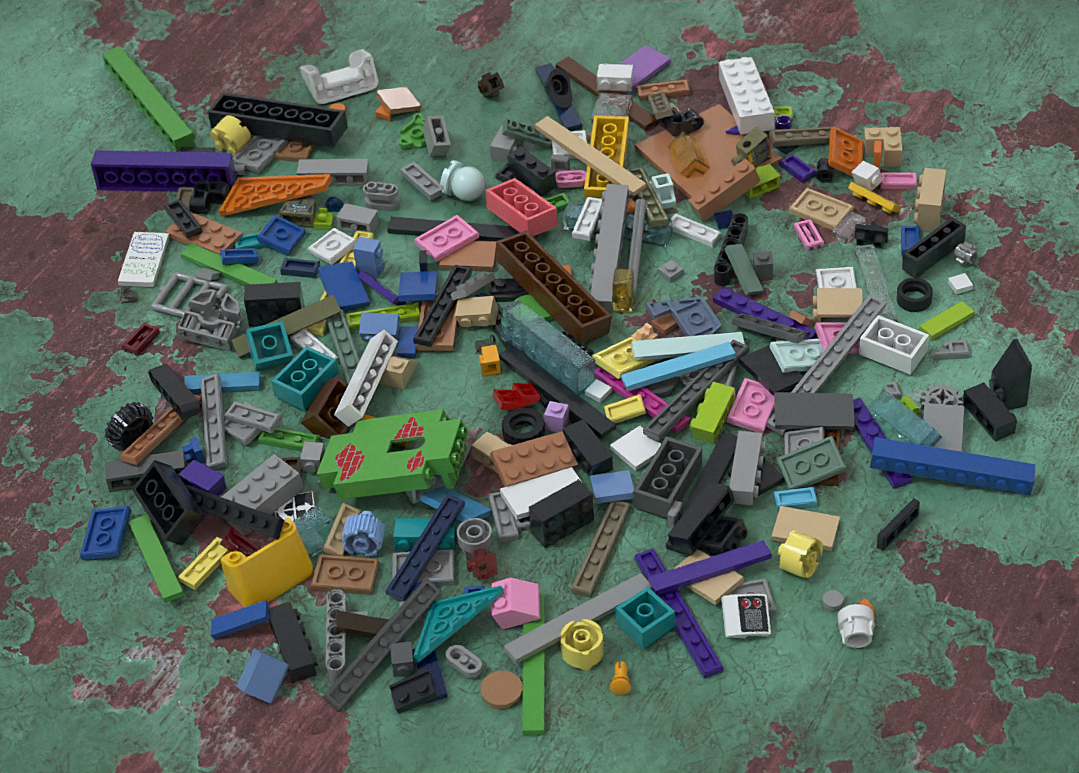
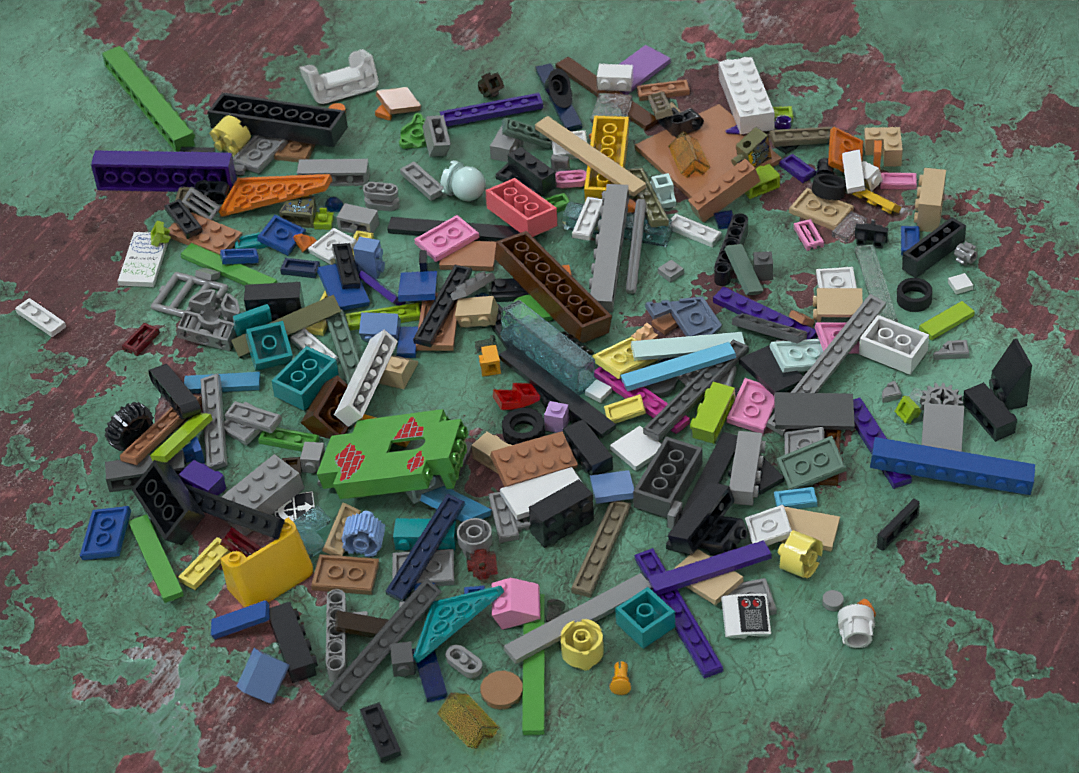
(40, 317): none -> white plate
(128, 295): clear smoke tile -> none
(159, 234): none -> lime tile
(181, 437): none -> lime tile
(213, 212): none -> light grey tile
(252, 318): none -> teal tile
(304, 241): none -> orange tile
(346, 266): none -> black tile
(380, 732): none -> black plate
(413, 691): black plate -> none
(467, 719): none -> clear yellow piece
(492, 109): none -> dark purple plate
(555, 607): none -> clear smoke piece
(623, 289): clear yellow brick -> none
(769, 526): none -> white tile
(829, 187): none -> black tyre
(853, 171): none -> white tile
(903, 420): clear light blue brick -> none

